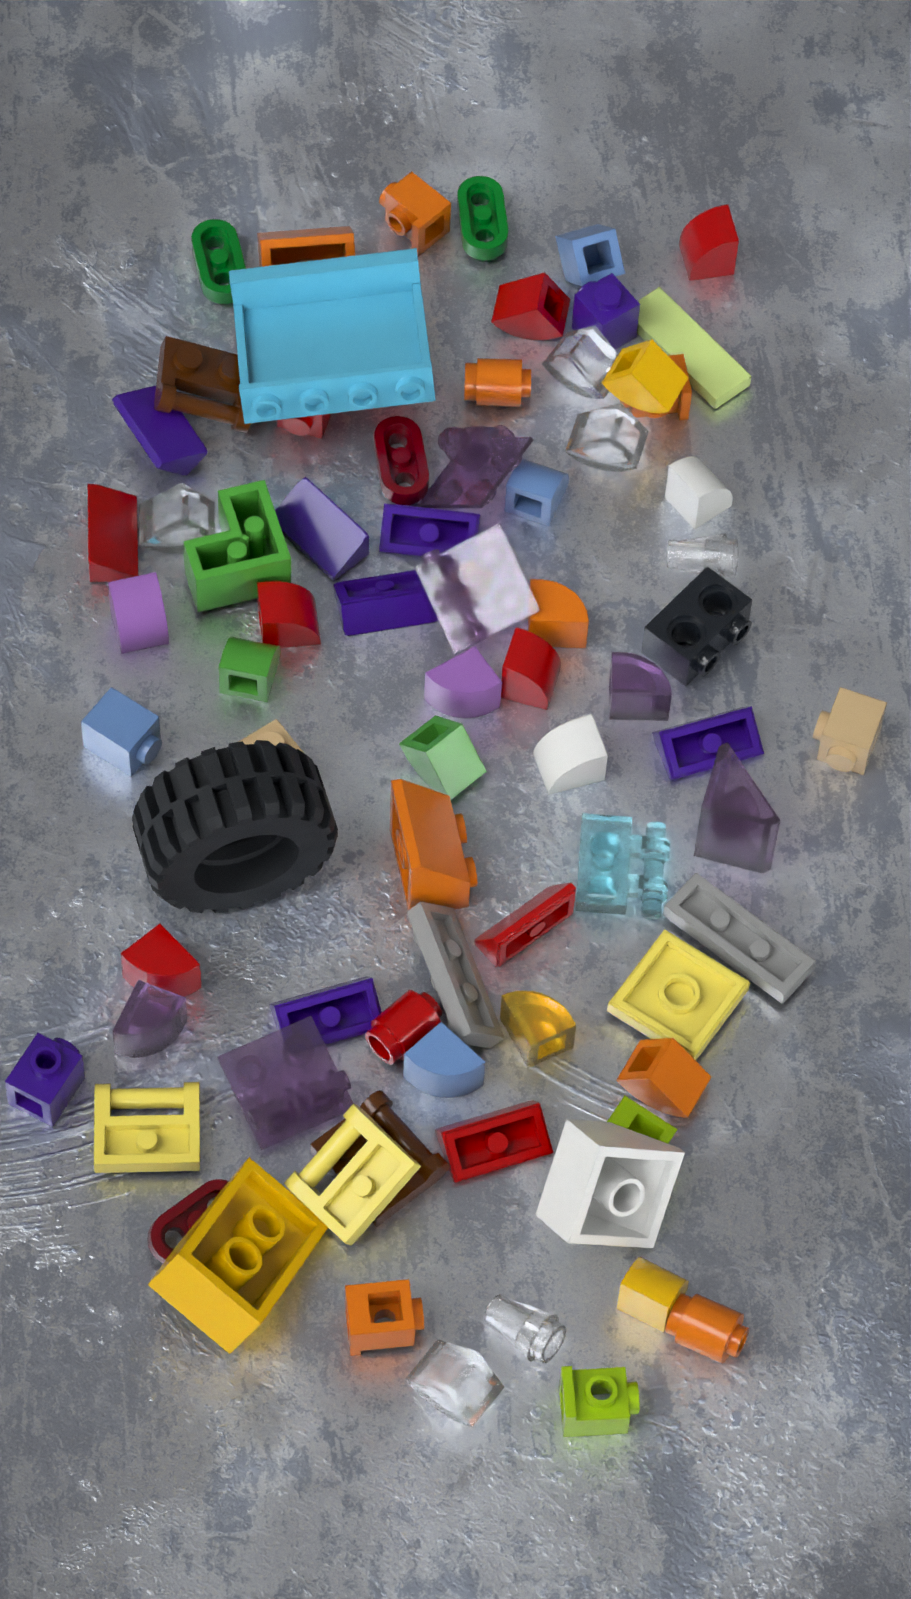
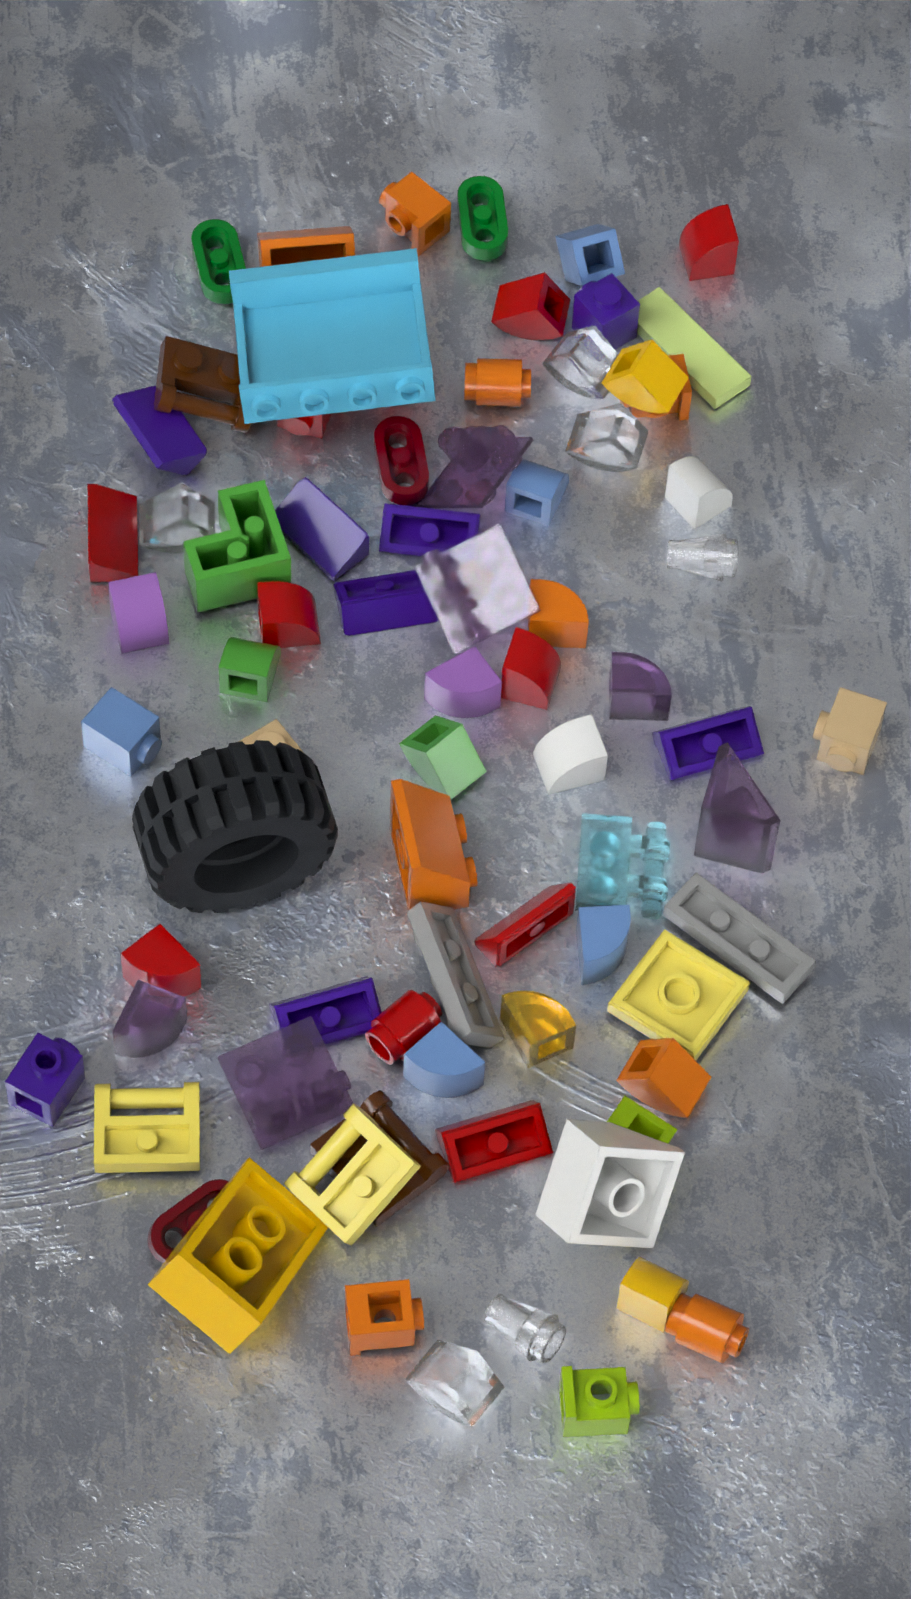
(601, 940): none -> medium blue brick
(690, 622): black brick -> none

